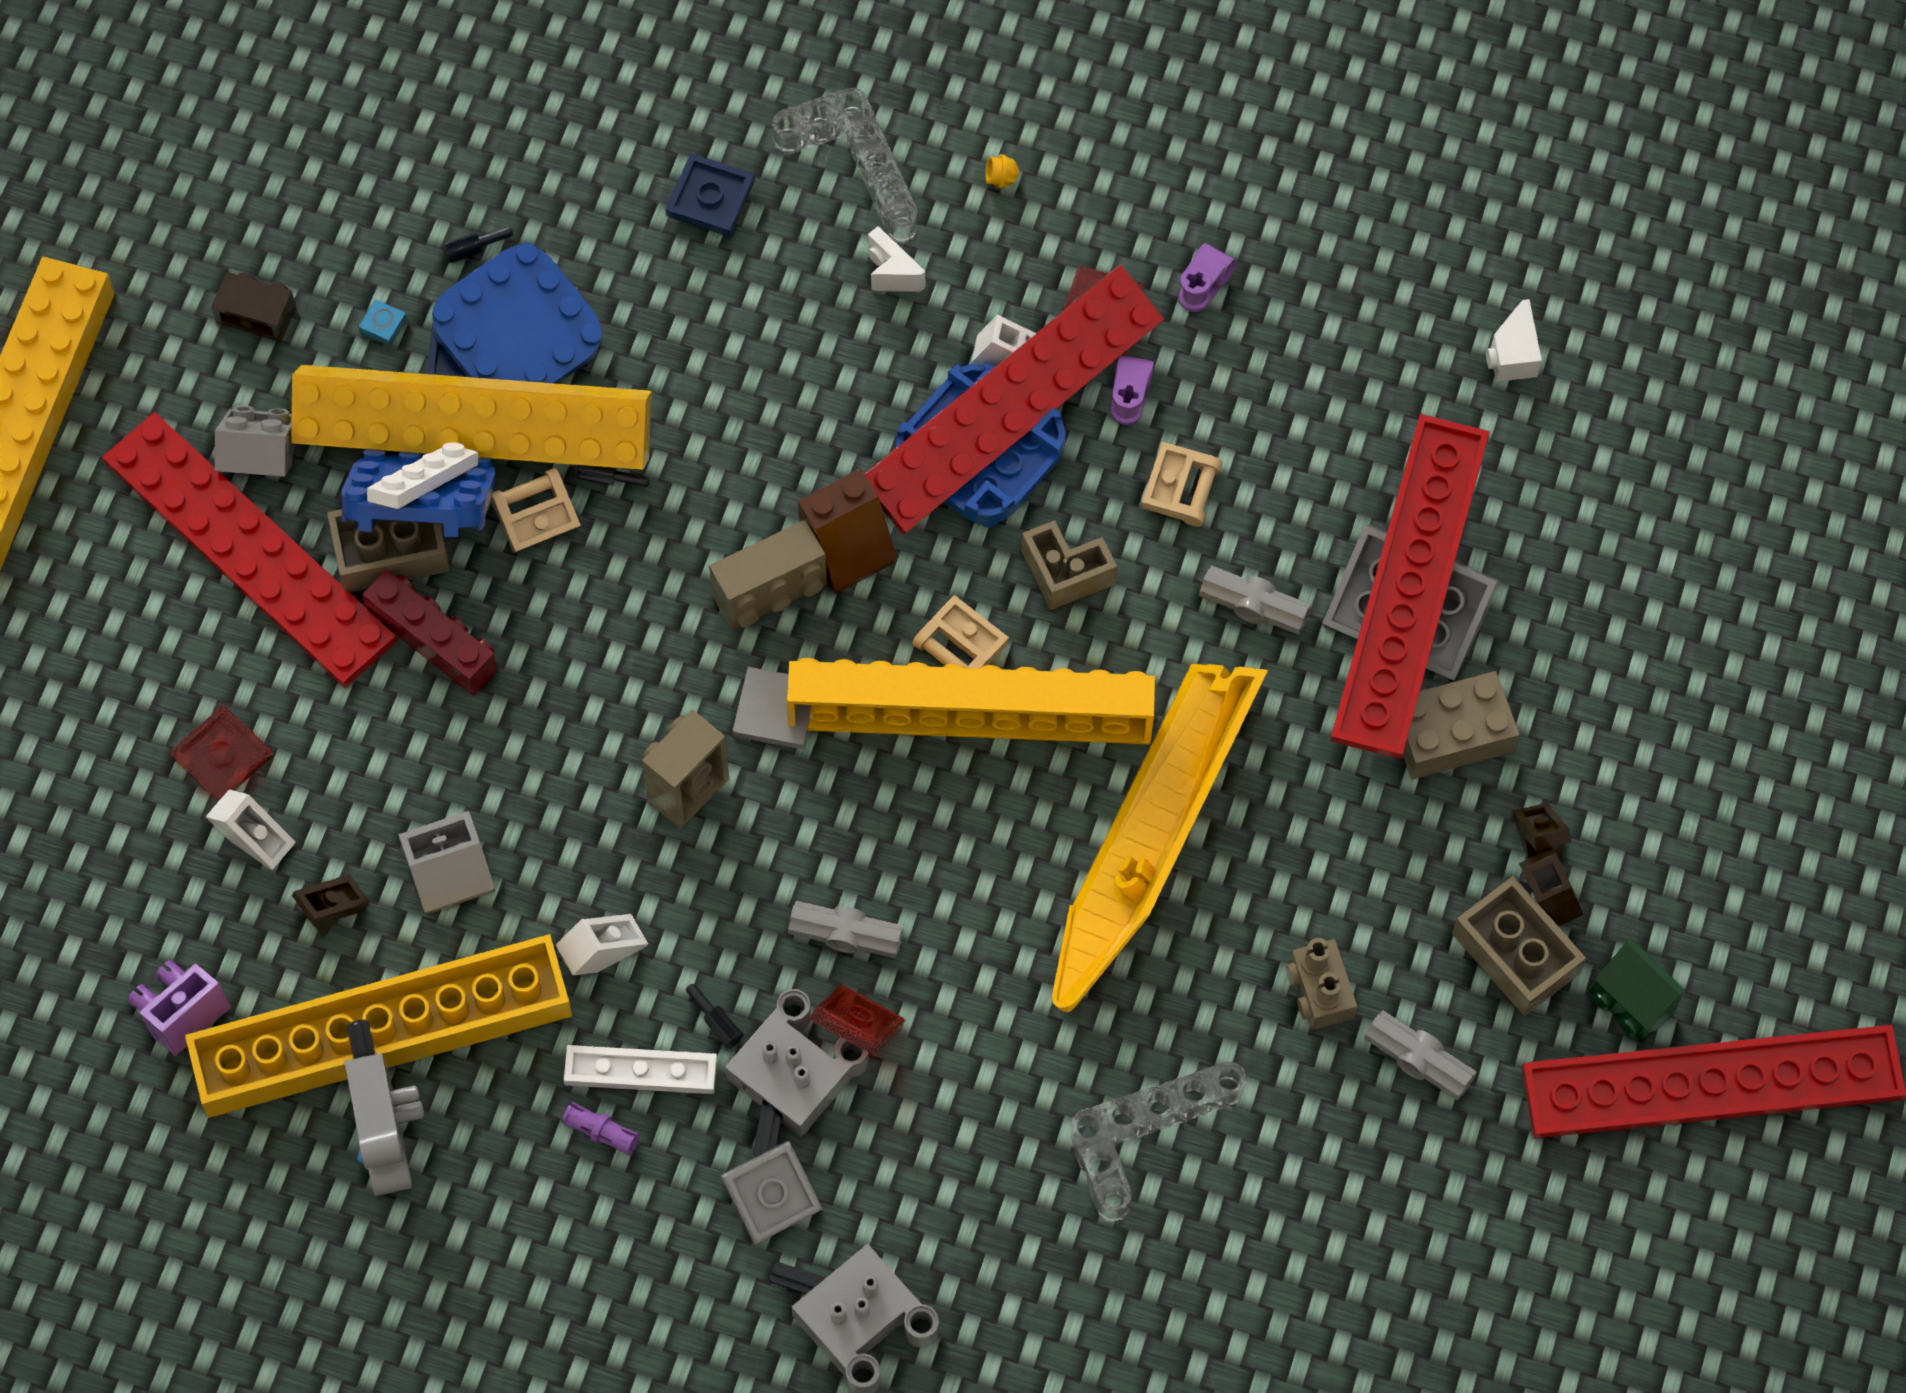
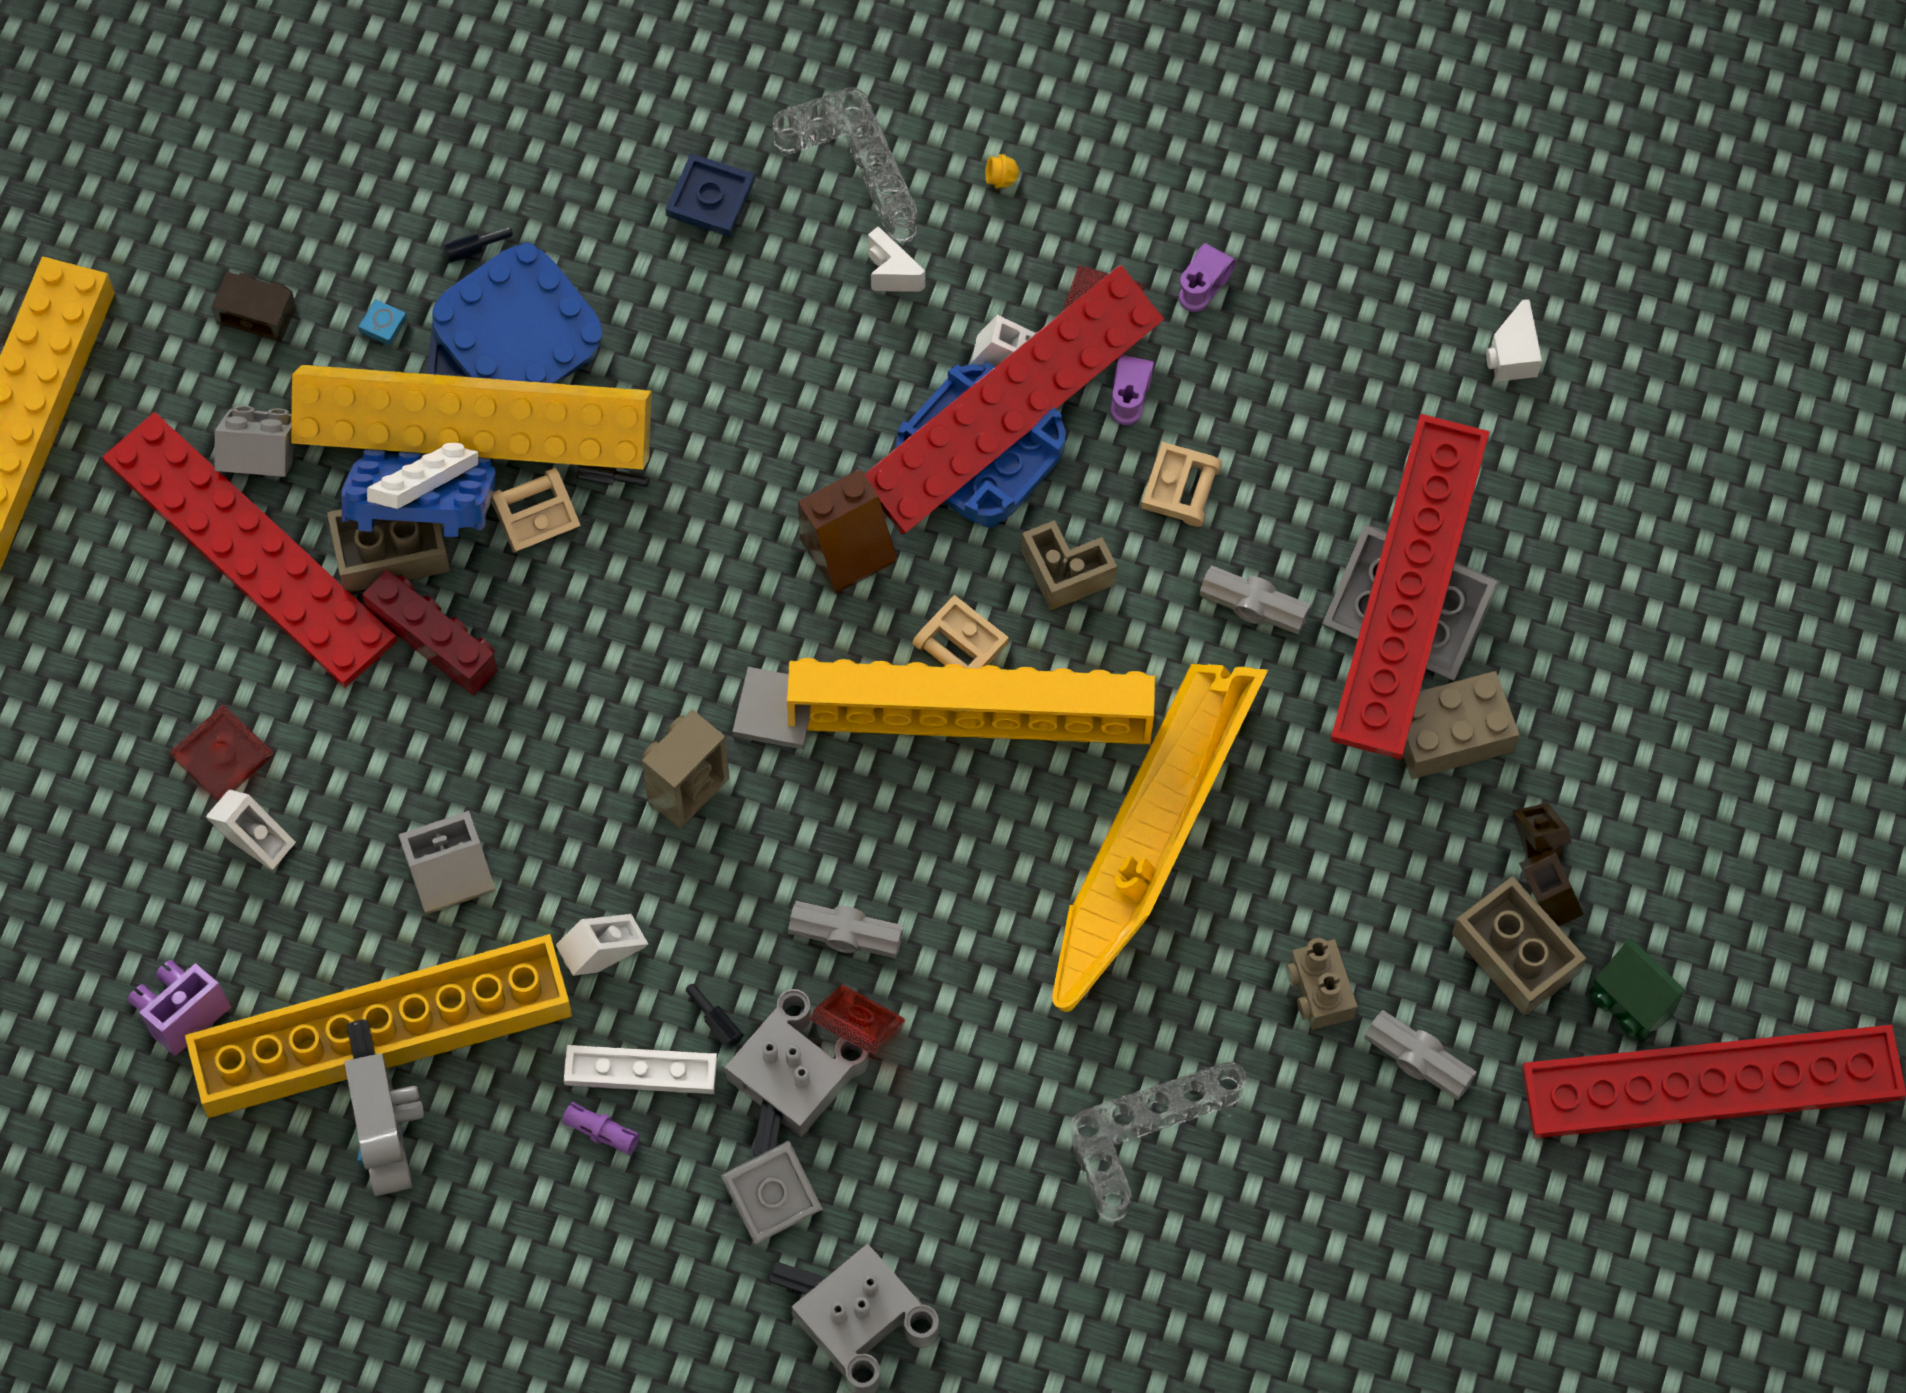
(331, 901): dark brown slope -> none
(768, 575): dark tan brick -> none

